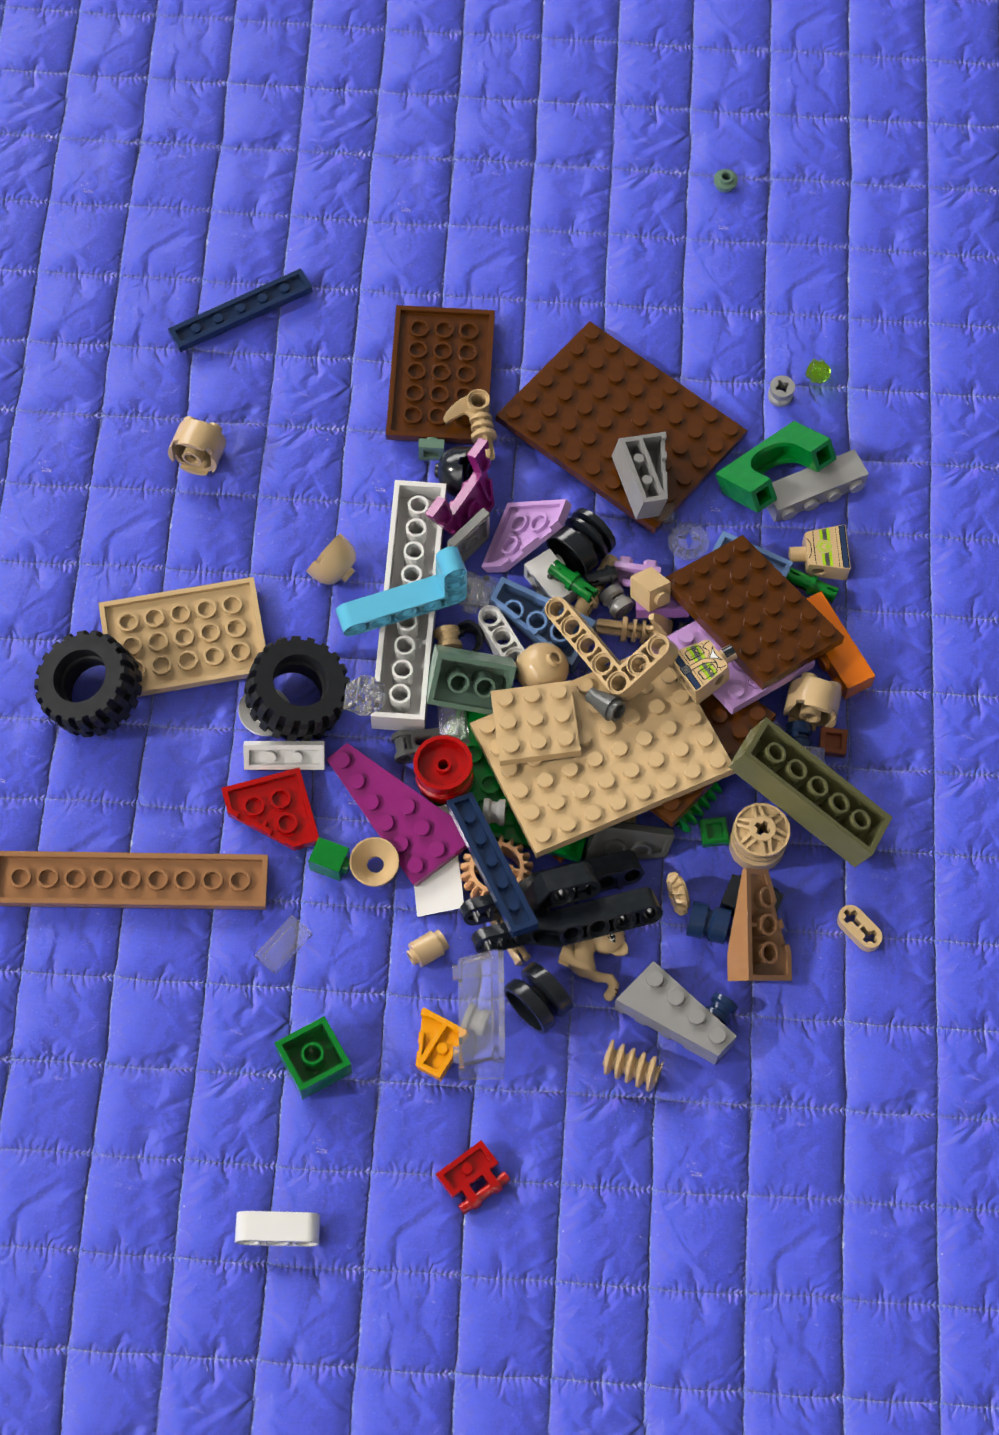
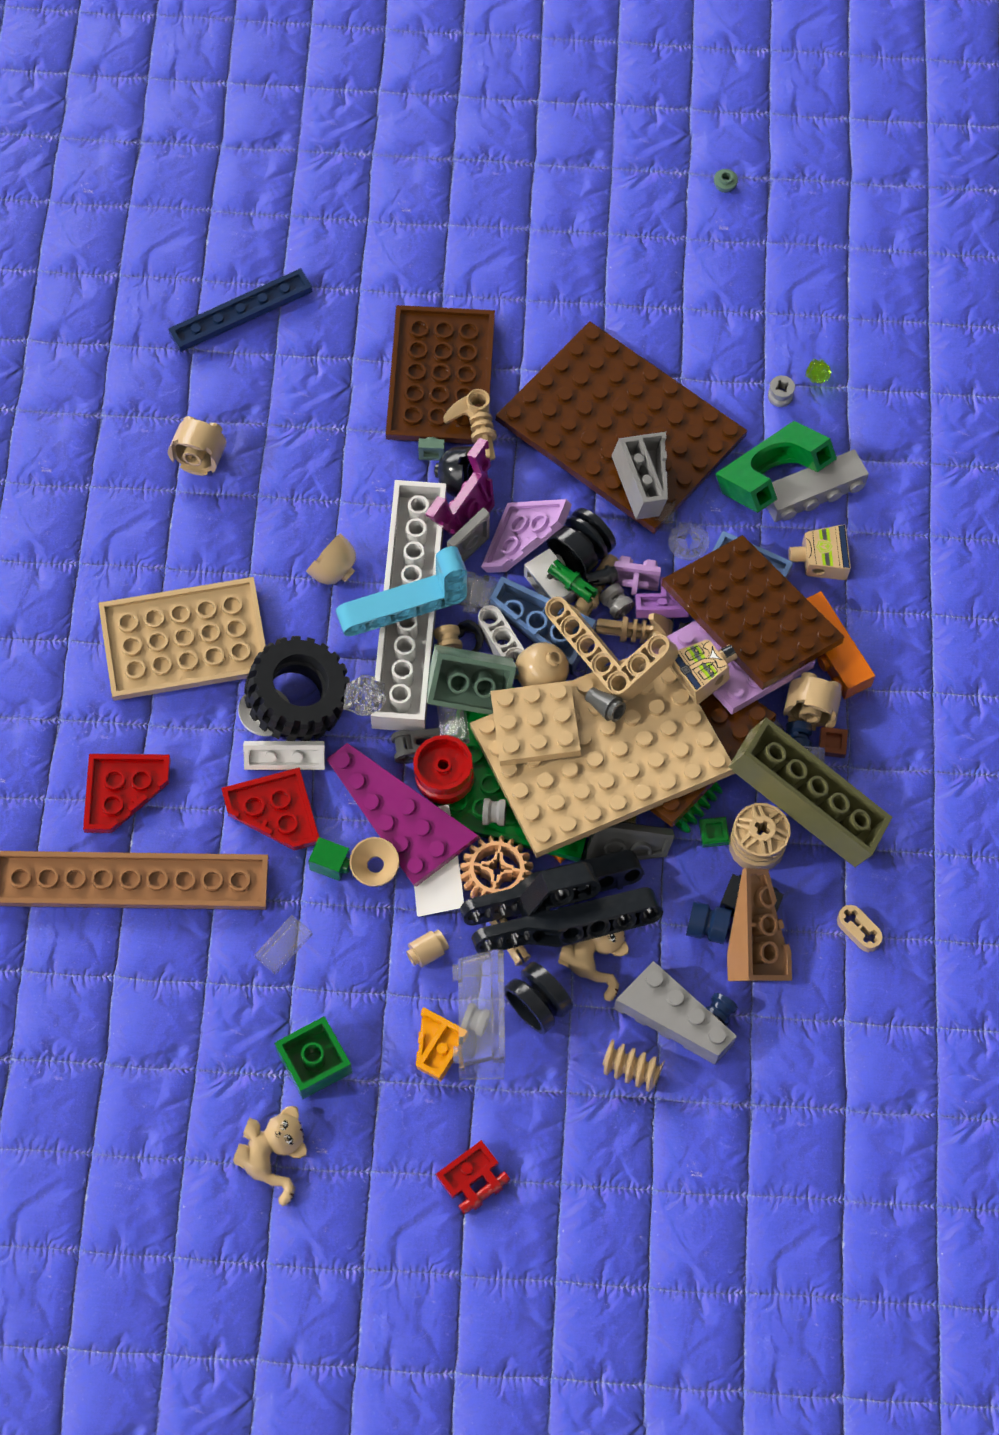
(67, 663): black tyre -> none
(120, 787): none -> red plate
(277, 1228): white beam -> none
(281, 1136): none -> tan animal
(492, 865): dark blue plate -> none
(650, 589): tan brick -> none
(678, 893): tan gear -> none
(812, 584): green pin -> none

